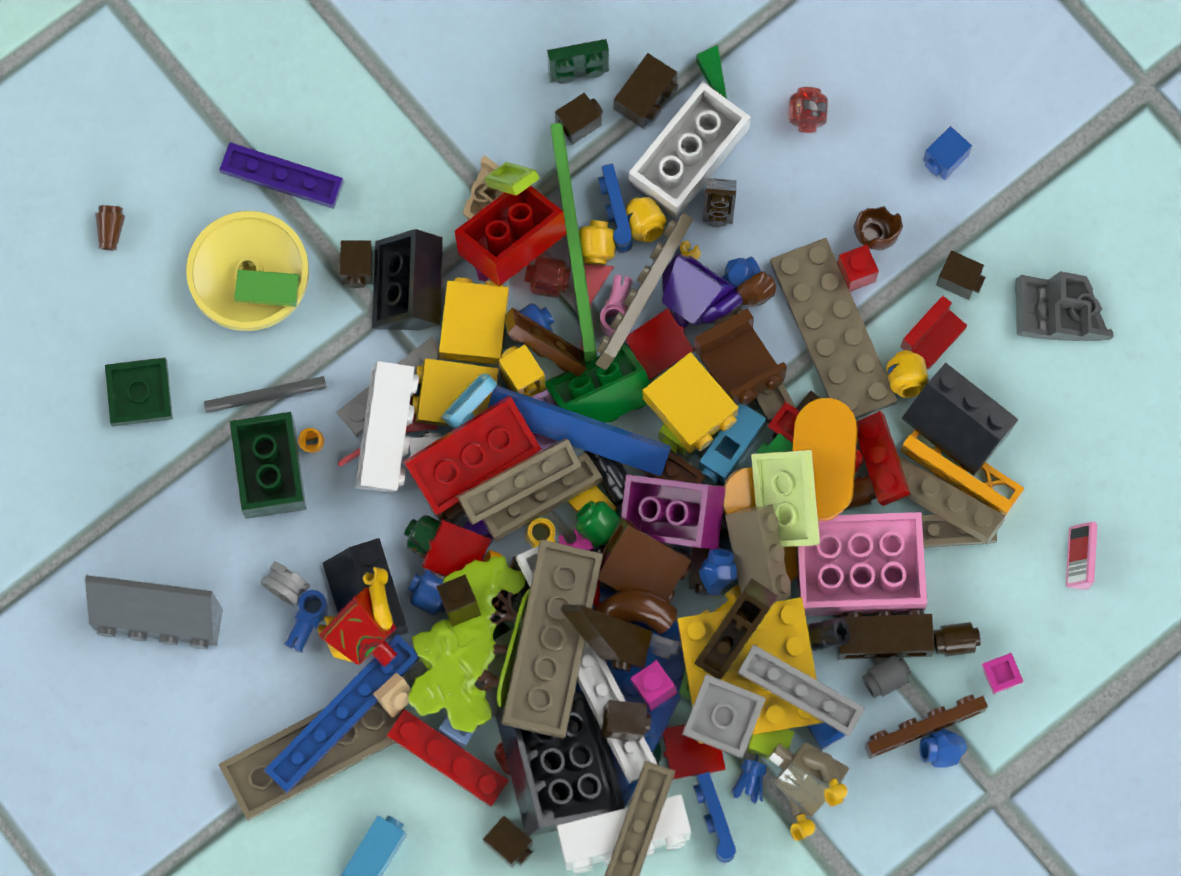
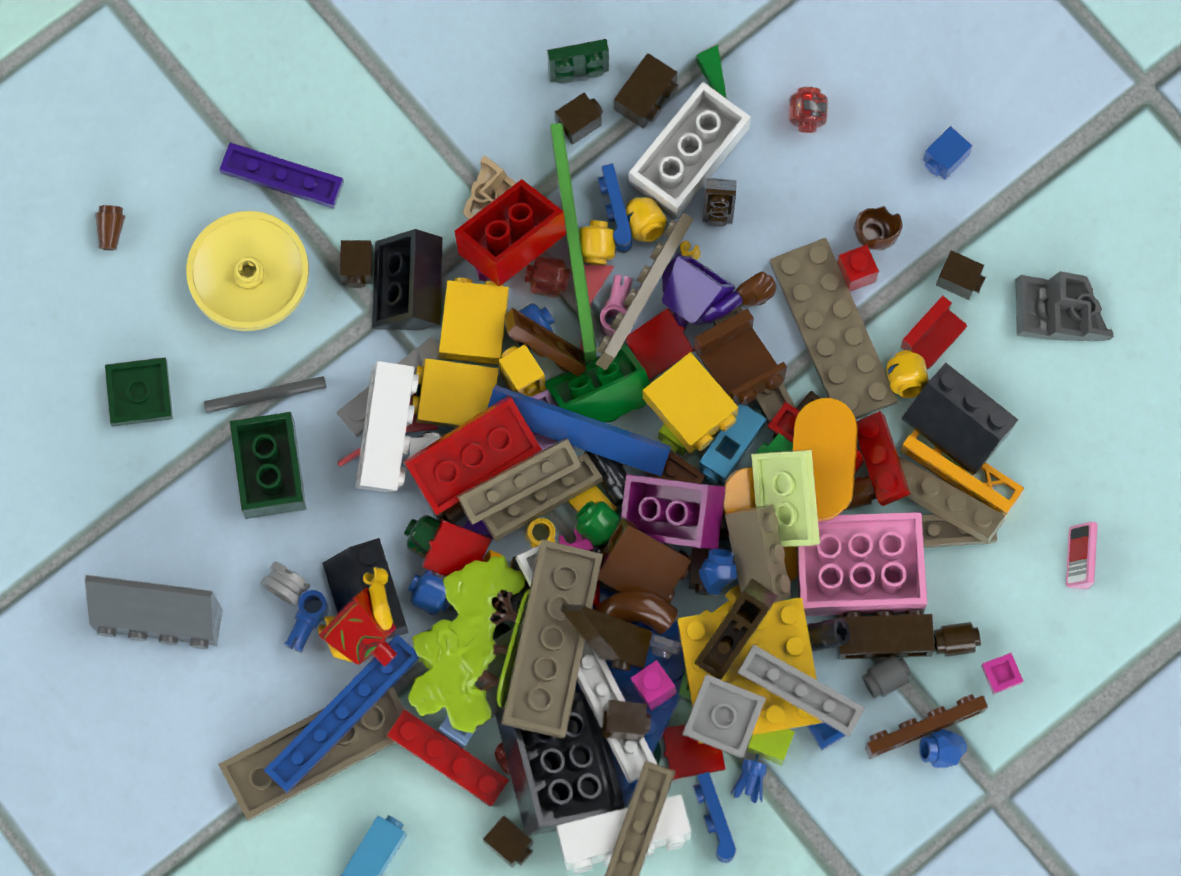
(267, 288): bright green tile -> none
(311, 434): light orange hinge -> none
(393, 695): tan plate -> none
(458, 600): dark brown brick -> none
(469, 400): medium azure piece -> none
(511, 178): lime tile -> none
(740, 270): blue rock -> none
(808, 782): dark tan torso -> none

